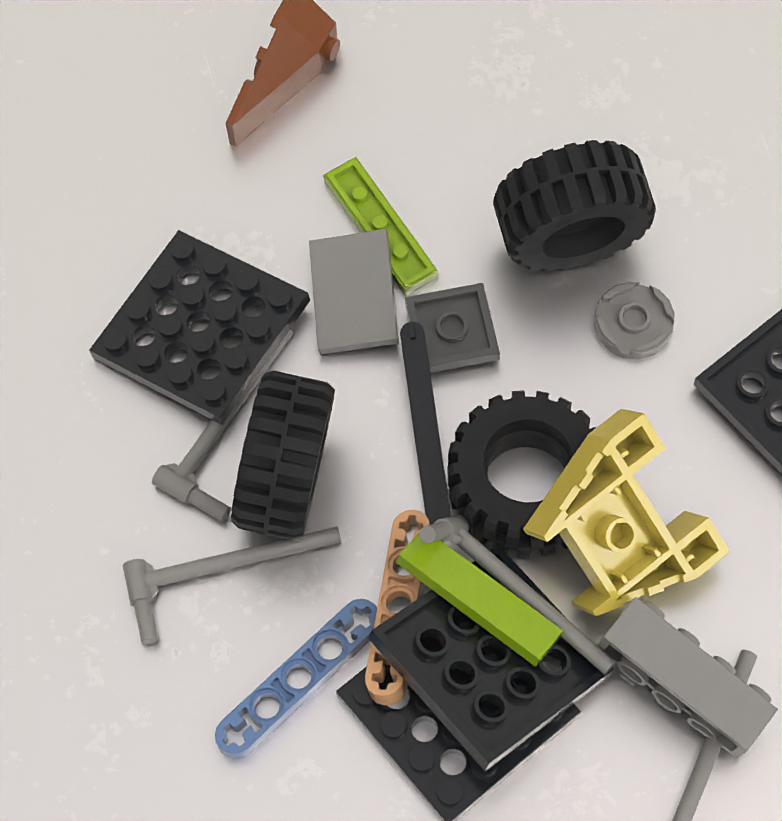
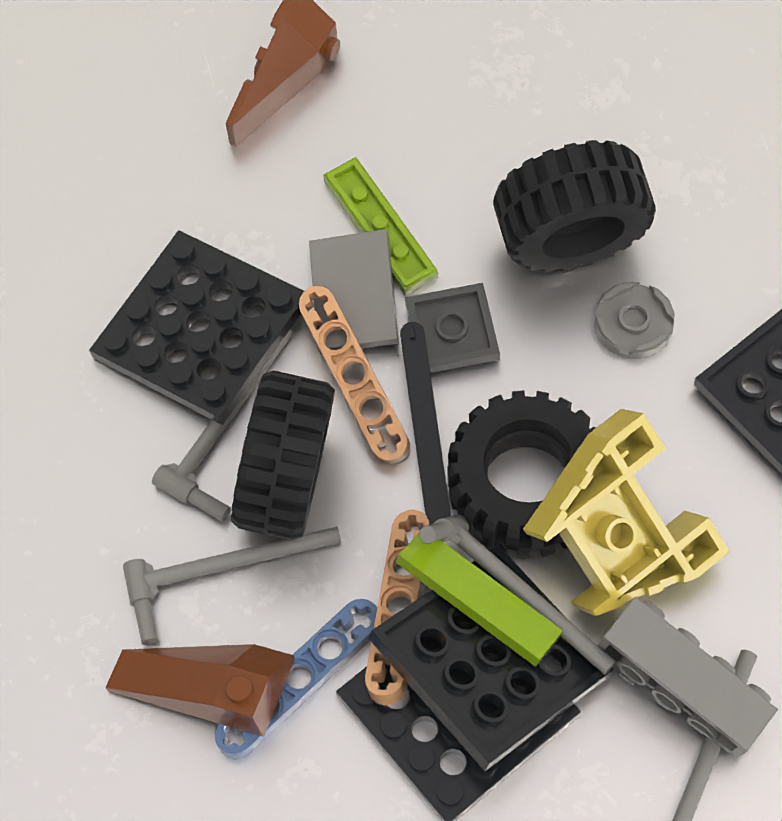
(214, 683): none -> dark orange wedge
(359, 393): none -> light nougat beam

